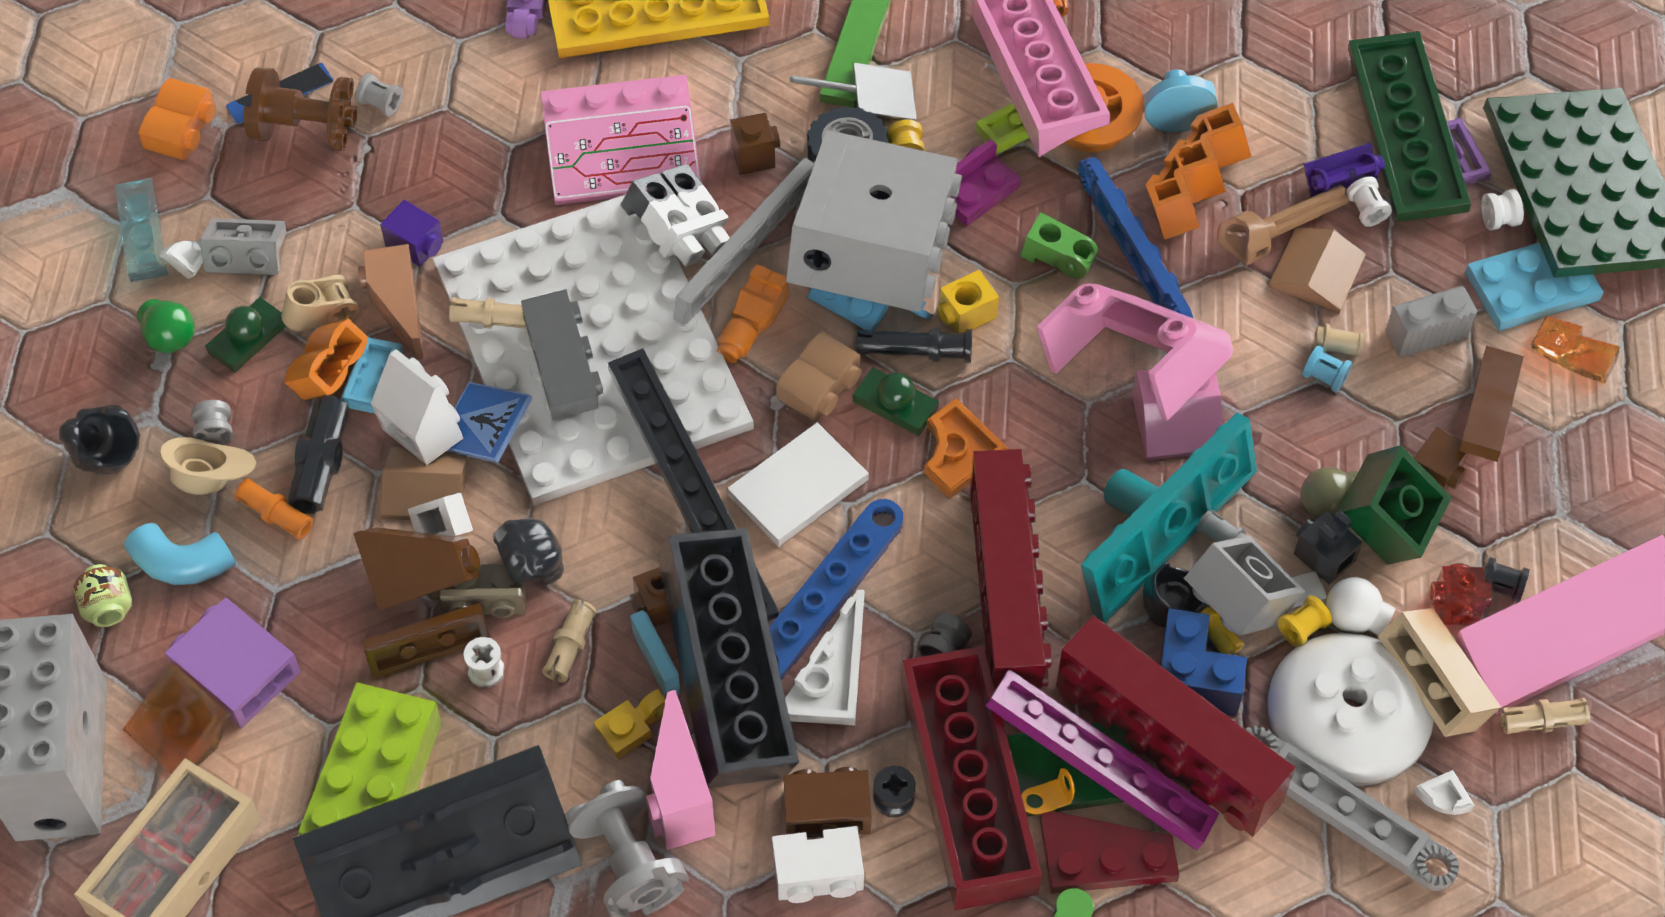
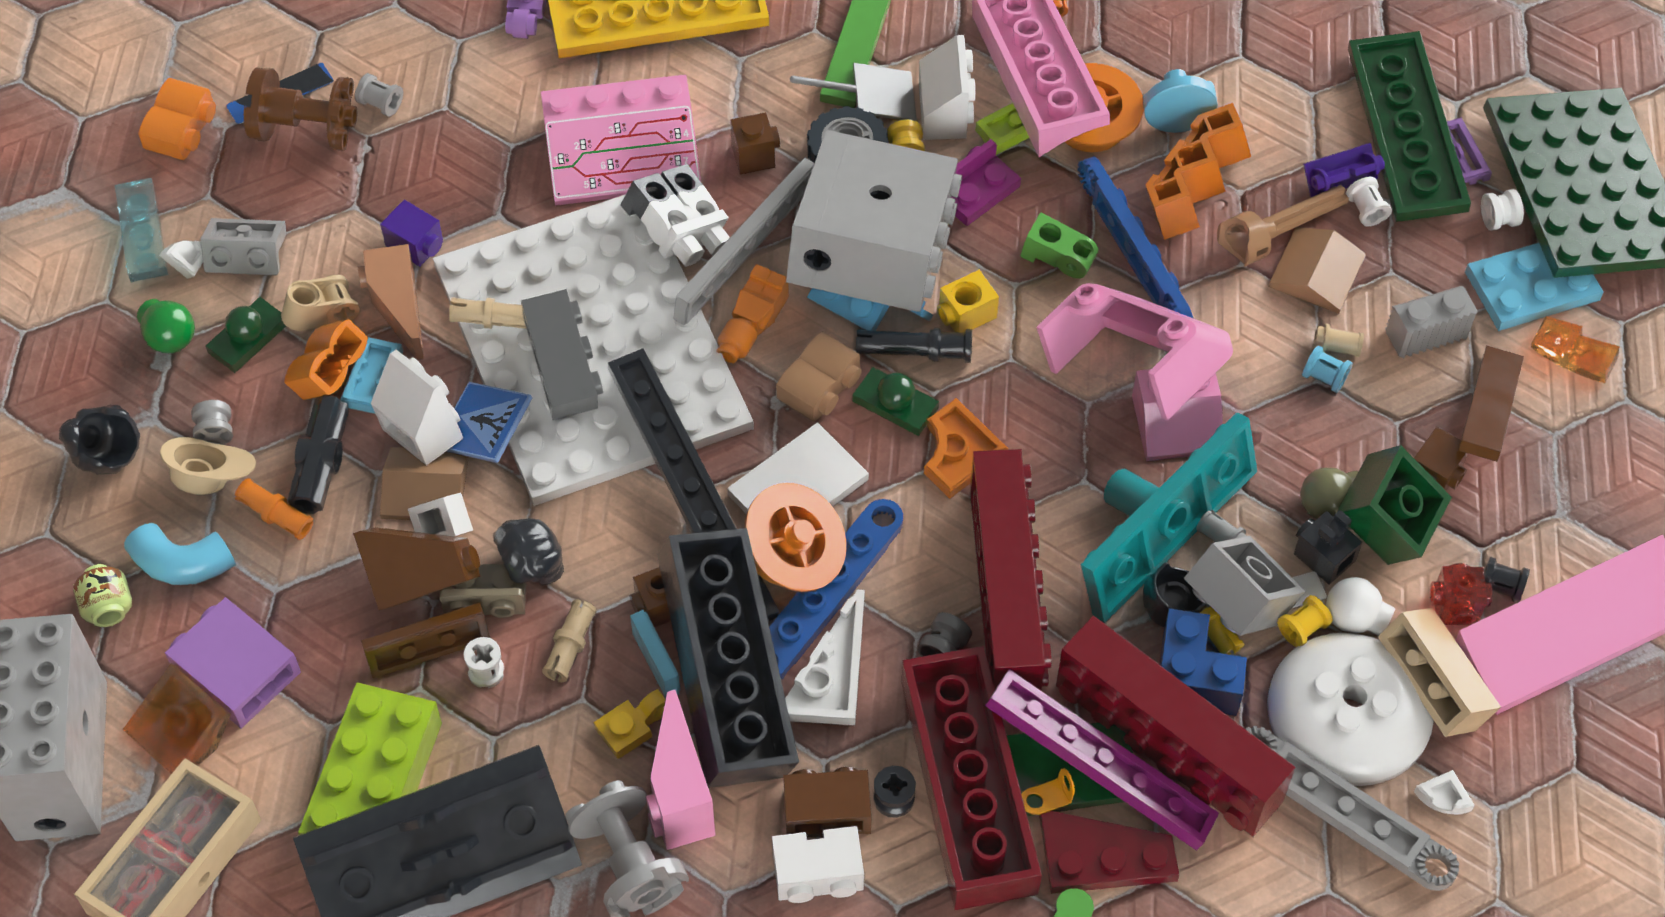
(795, 537): none -> wheel
(946, 91): none -> white slope
(1545, 716): tan pin -> none

